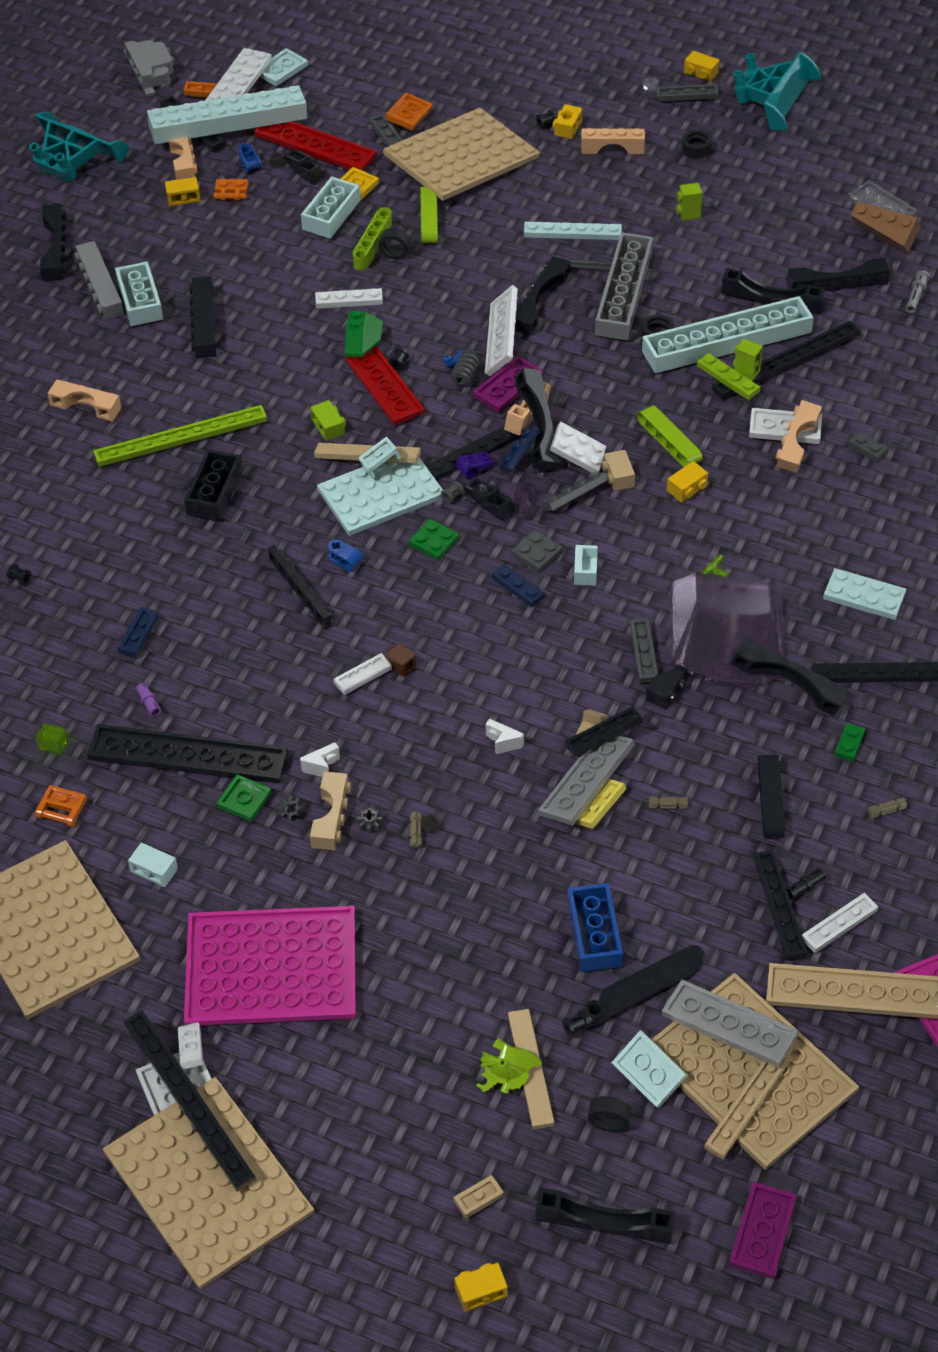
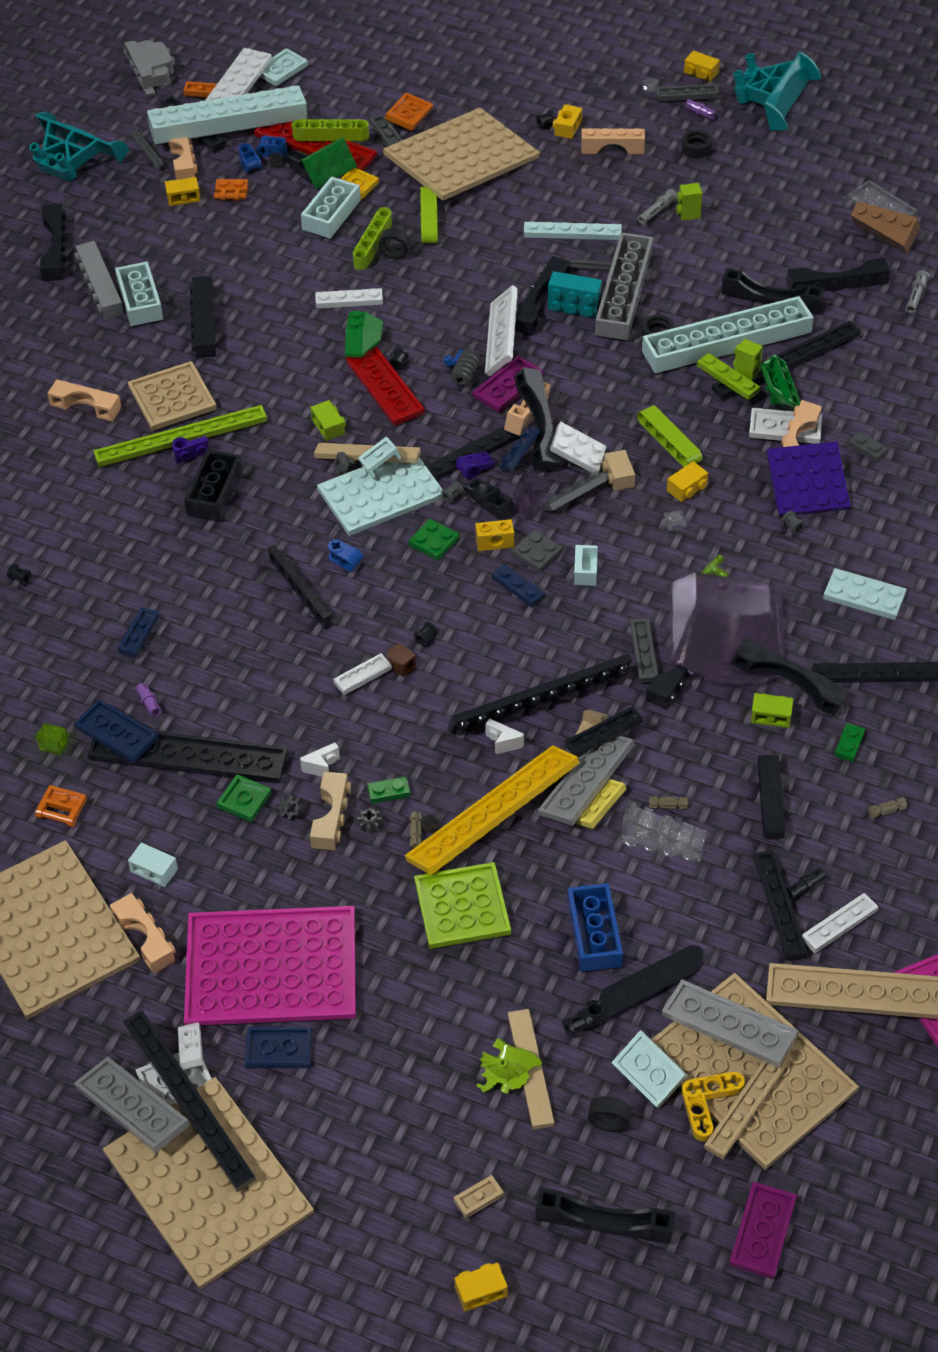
(116, 730): none -> dark blue tile
(131, 915): none -> light nougat arch
(132, 1104): none -> light grey plate
(149, 151): none -> dark grey axle
(172, 395): none -> tan plate
(185, 450): none -> dark purple plate
(272, 145): none -> blue piece
(278, 1047): none -> dark blue tile
(329, 162): none -> green plate
(330, 129): none -> lime beam
(342, 464): none -> dark grey tile
(388, 790): none -> green plate
(427, 632): none -> black bush
(462, 905): none -> lime plate
(491, 809): none -> yellow plate
(494, 535): none -> yellow brick
(544, 692): none -> black plate
(574, 294): none -> teal brick
(661, 204): none -> light grey pin
(662, 834): none -> clear wedge
(674, 520): none -> clear plate
(699, 1099): none -> yellow beam
(700, 109): none -> medium lavender pin
(771, 710): none -> lime brick
(780, 383): none -> green wedge
(793, 522): none -> dark grey bush
(808, 478): none -> dark purple plate

